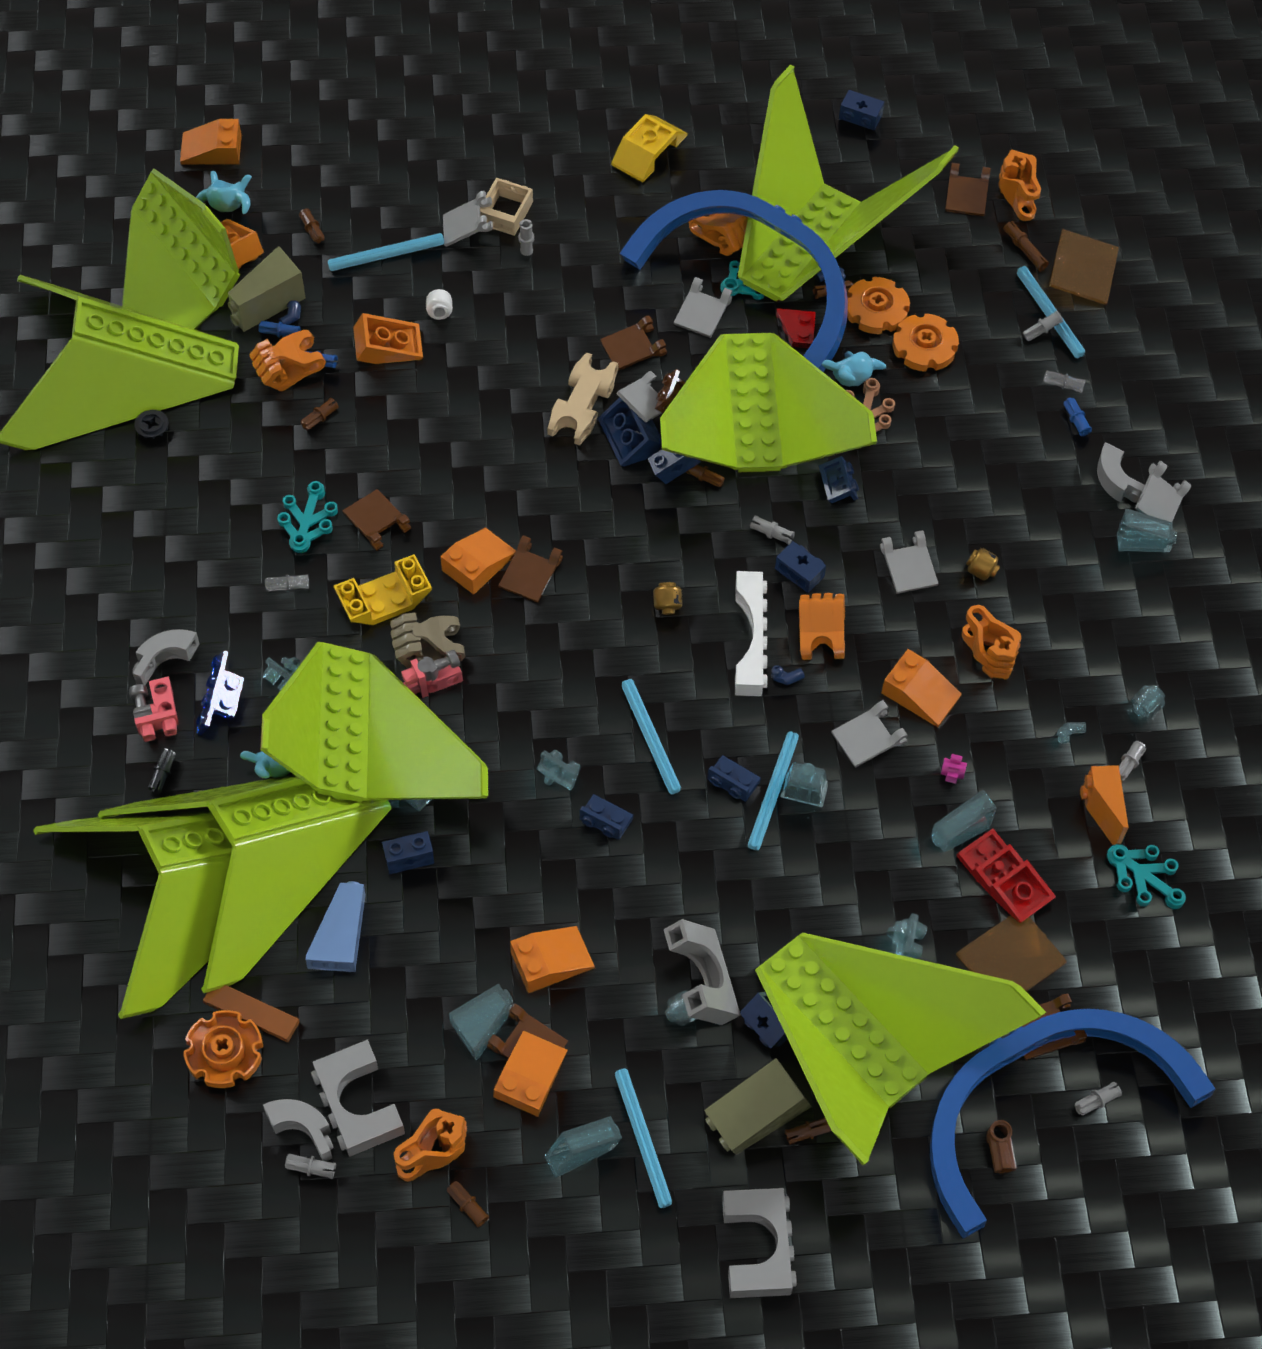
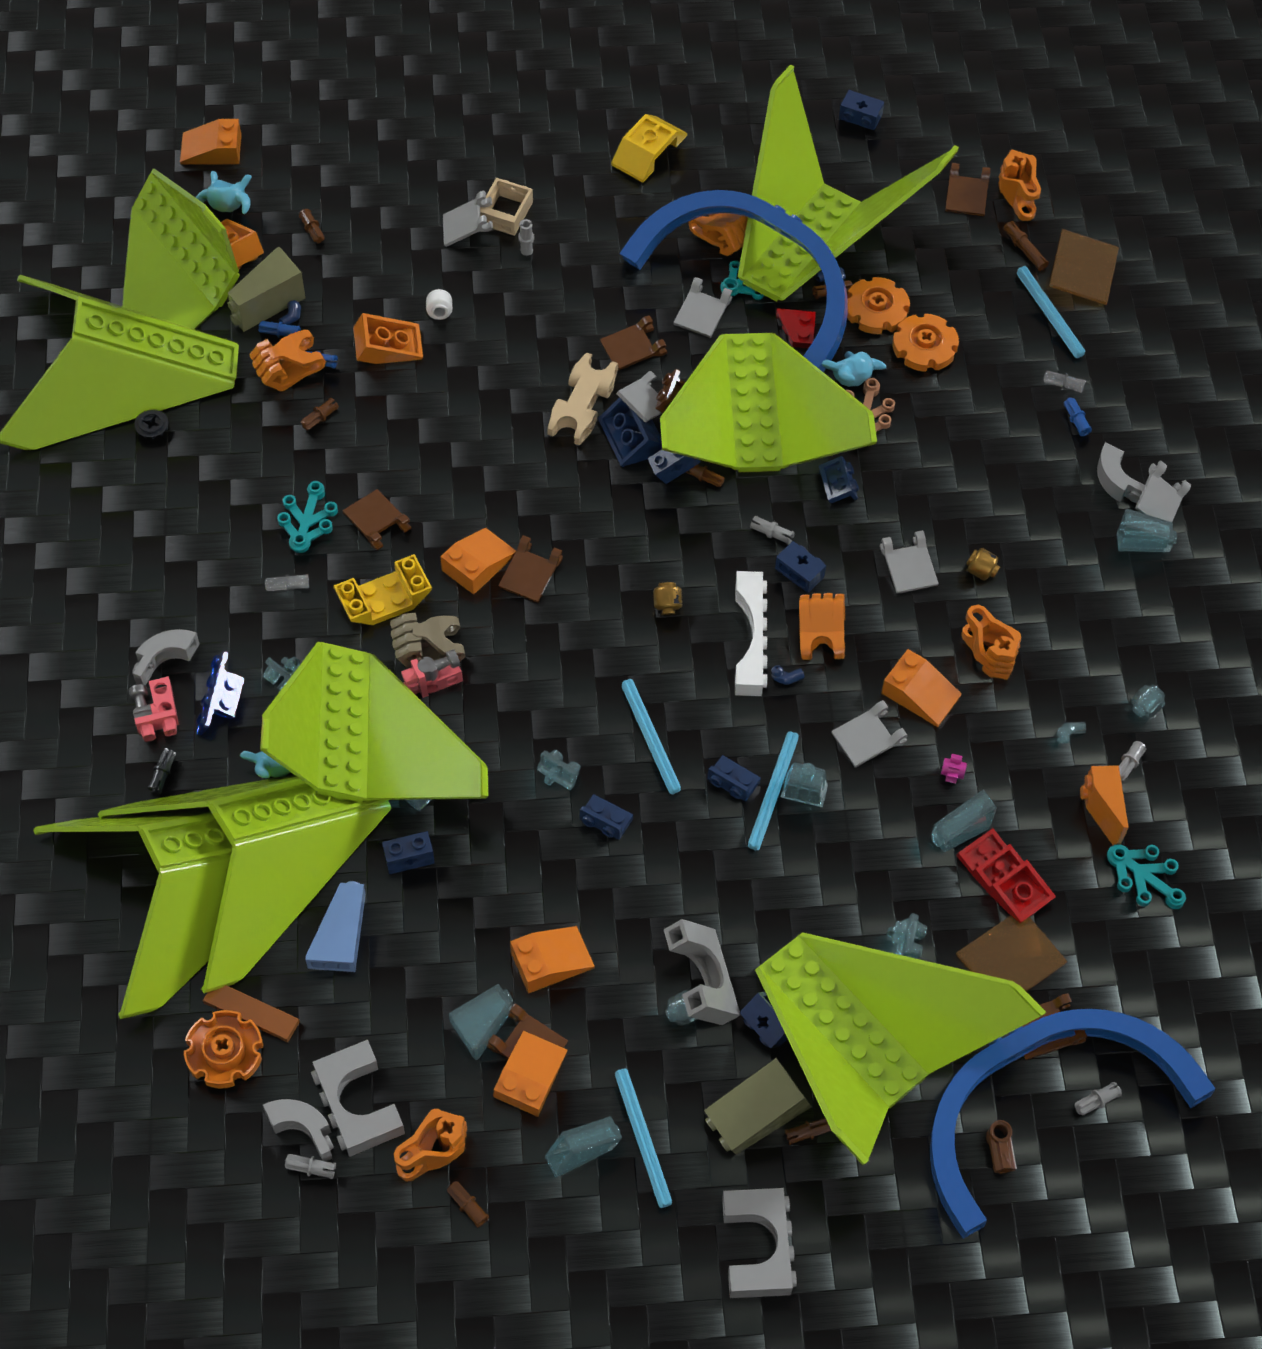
(385, 252): medium azure axle -> none
(1043, 326): light grey axle -> none

